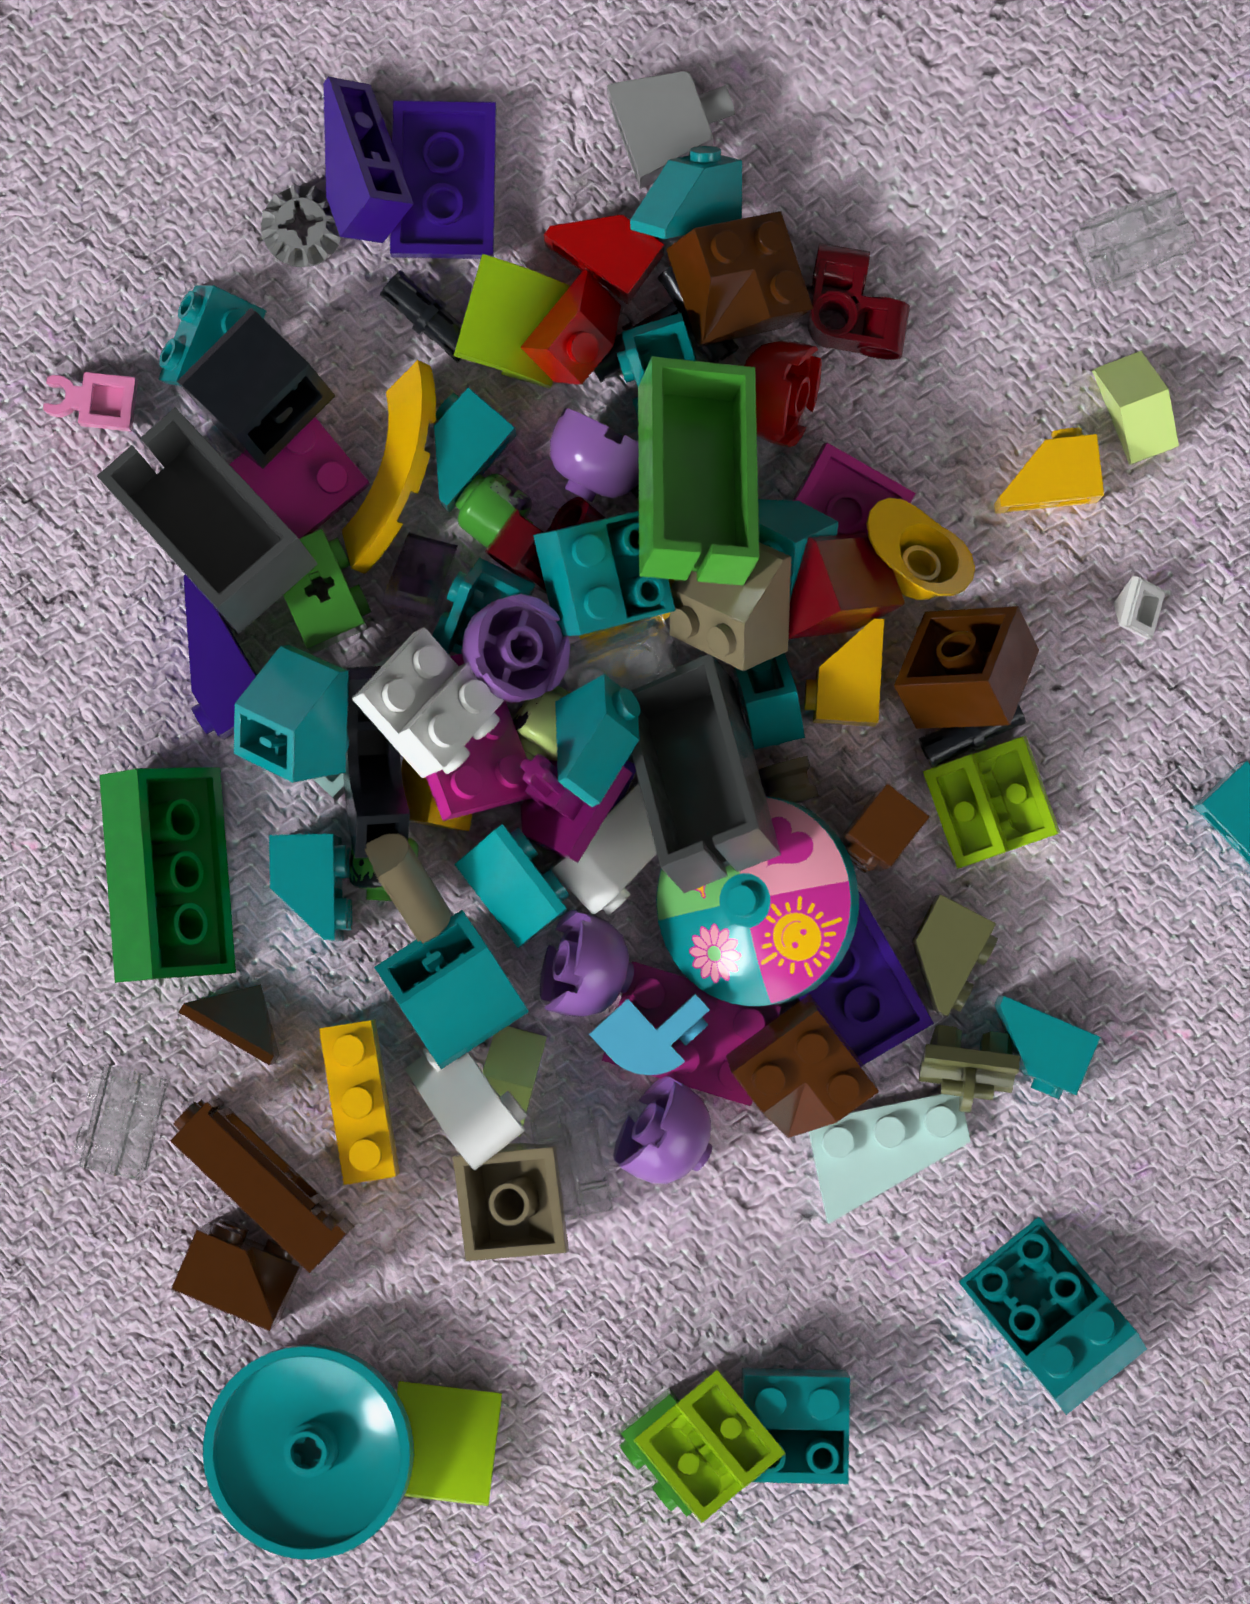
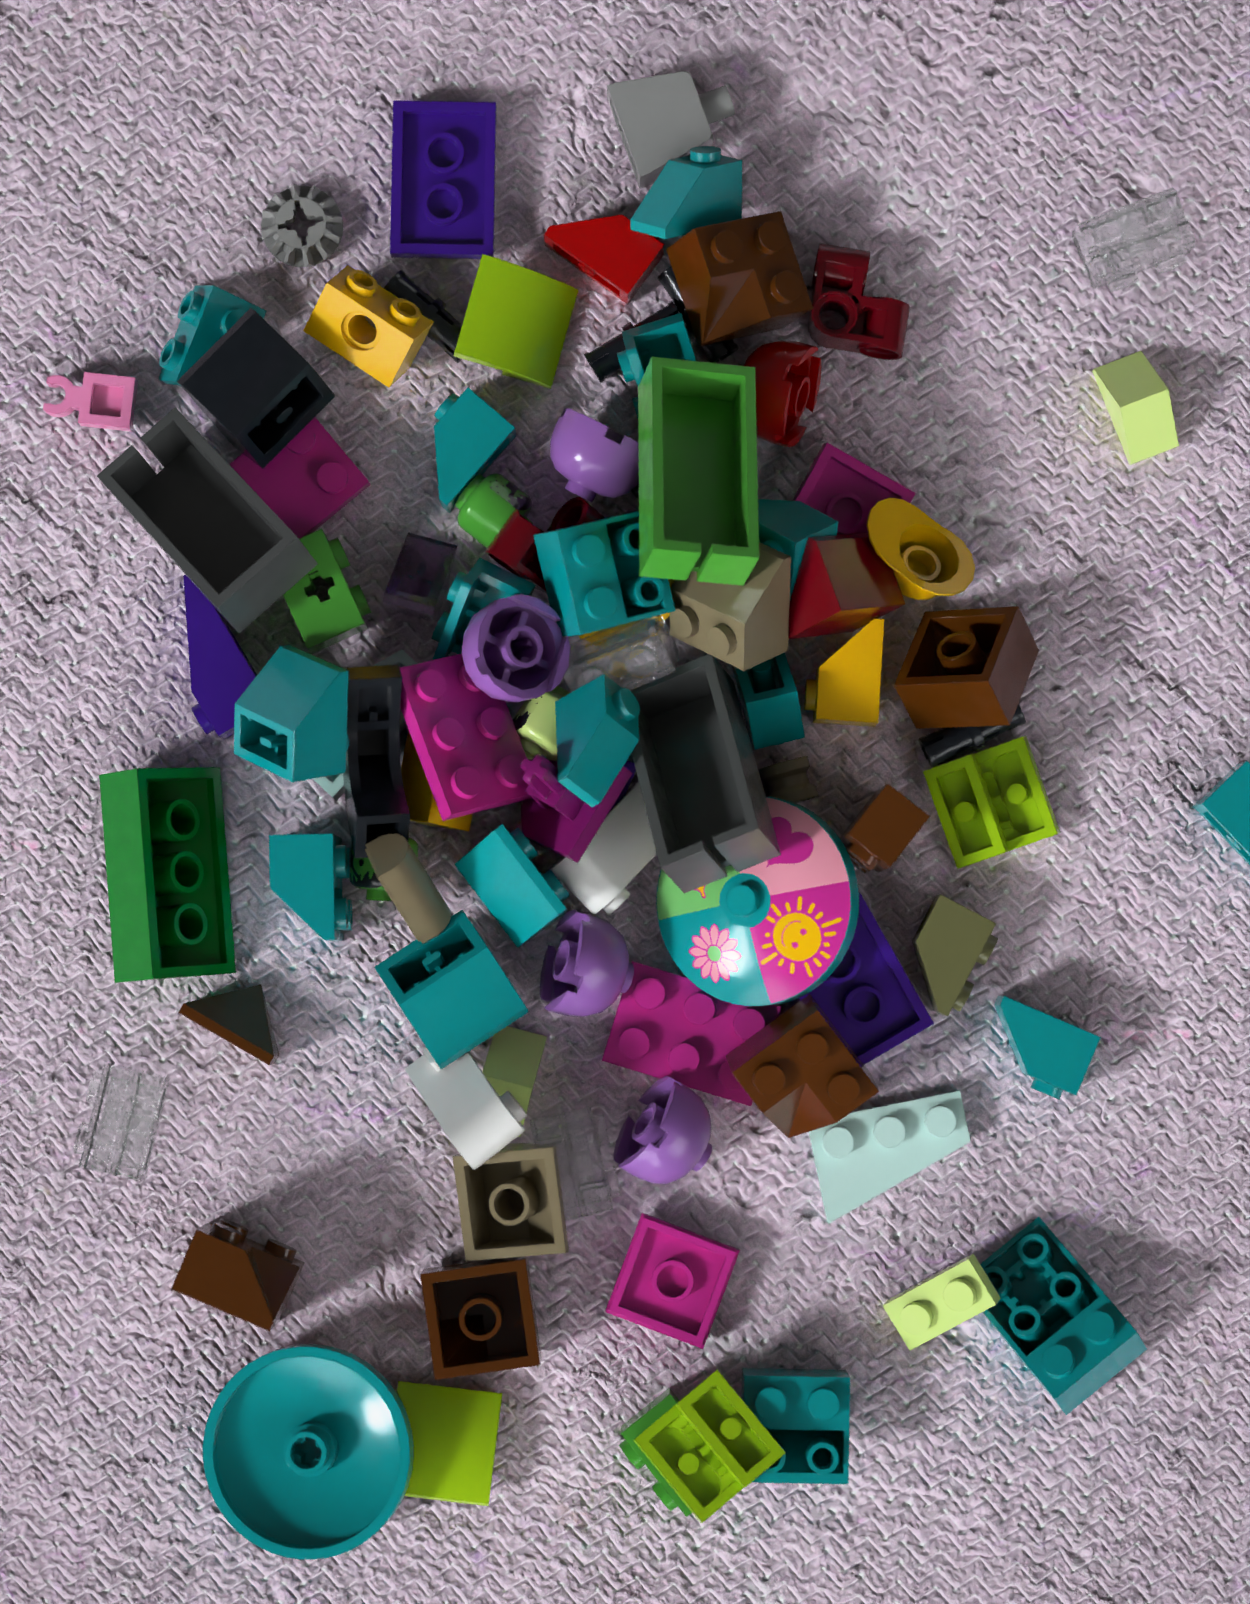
(259, 1181): reddish brown door -> none
(342, 325): none -> yellow brick
(359, 1102): yellow brick -> none
(361, 165): dark purple slope -> none
(401, 471): yellow tile -> none
(428, 705): white plate -> none
(481, 1317): none -> reddish brown slope
(575, 332): red slope -> none
(639, 1046): medium azure brick -> none
(672, 1280): none -> dark pink plate
(941, 1302): none -> yellowish green plate
(969, 1071): olive hips -> none
(1057, 475): yellow slope -> none
(1139, 607): white slope -> none

